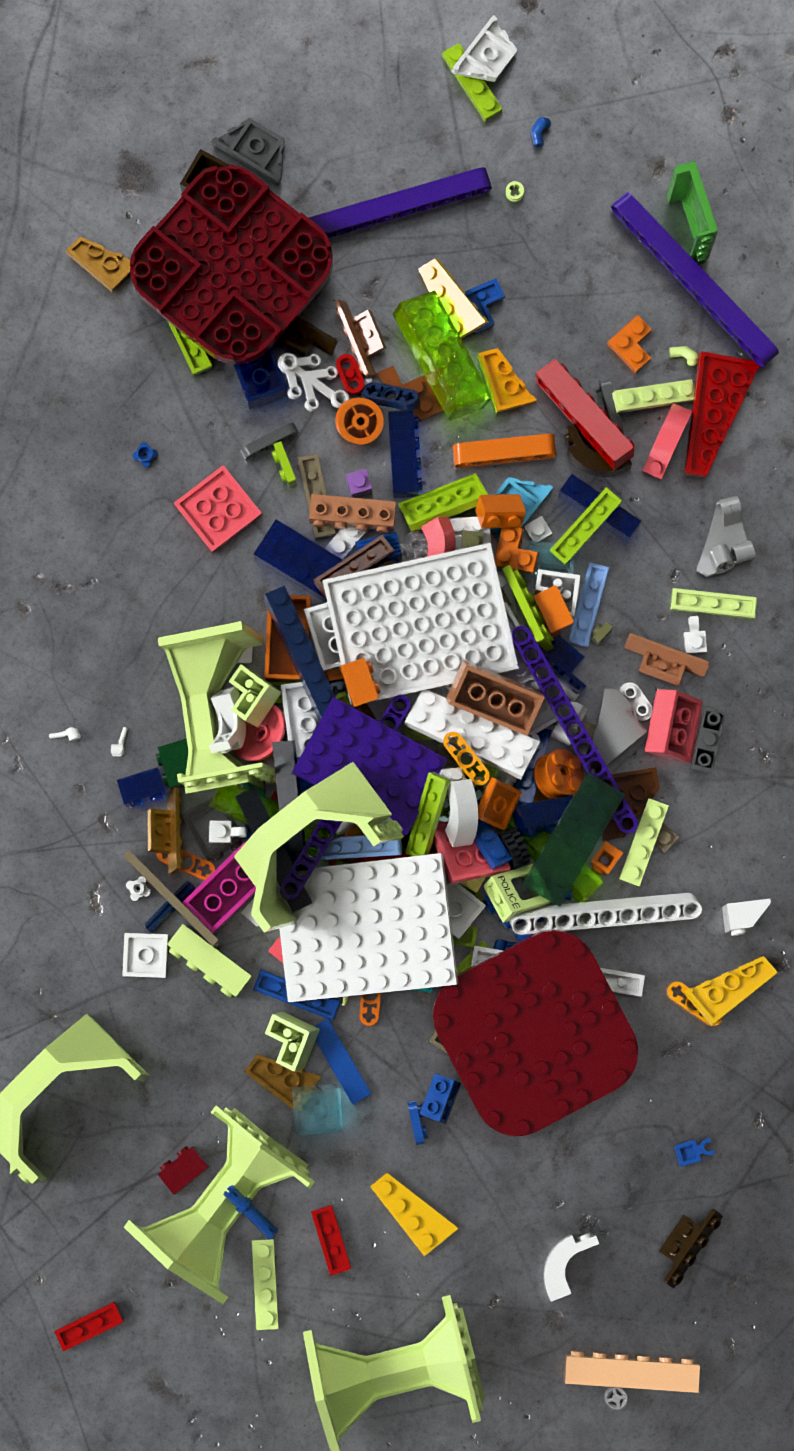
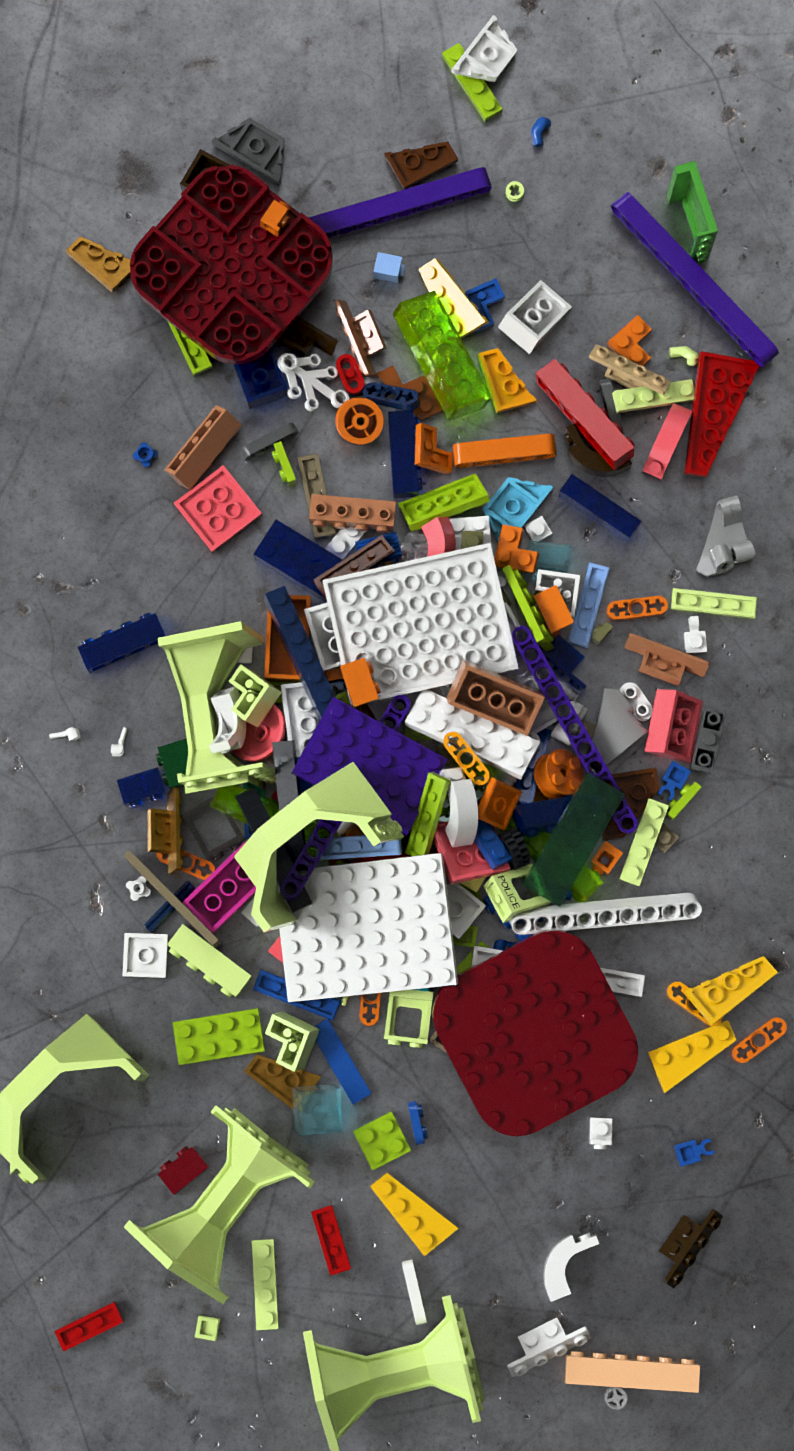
(121, 643): none -> clear blue brick
(203, 447): none -> nougat brick
(207, 1328): none -> yellowish green tile
(218, 1036): none -> lime plate
(223, 831): white plate -> none
(244, 1206): blue pin -> none
(275, 217): none -> orange brick
(359, 484): medium lavender brick -> none
(382, 1140): none -> lime plate
(388, 267): none -> light blue brick
(411, 999): none -> yellowish green window
(414, 1292): none -> white beam
(420, 163): none -> reddish brown wing
(427, 453): none -> orange plate
(440, 1098): blue bracket -> none
(500, 511): orange brick -> none
(534, 316): none -> white slope
(545, 1343): none -> white bracket
(585, 526): lime plate -> none
(600, 1132): none -> white bracket
(627, 372): none -> tan bracket
(653, 611): none -> orange beam
(675, 778): none -> blue plate
(686, 1055): none -> yellow wing
(688, 793): none -> lime plate
(743, 915): white slope -> none
(768, 1025): none -> orange beam

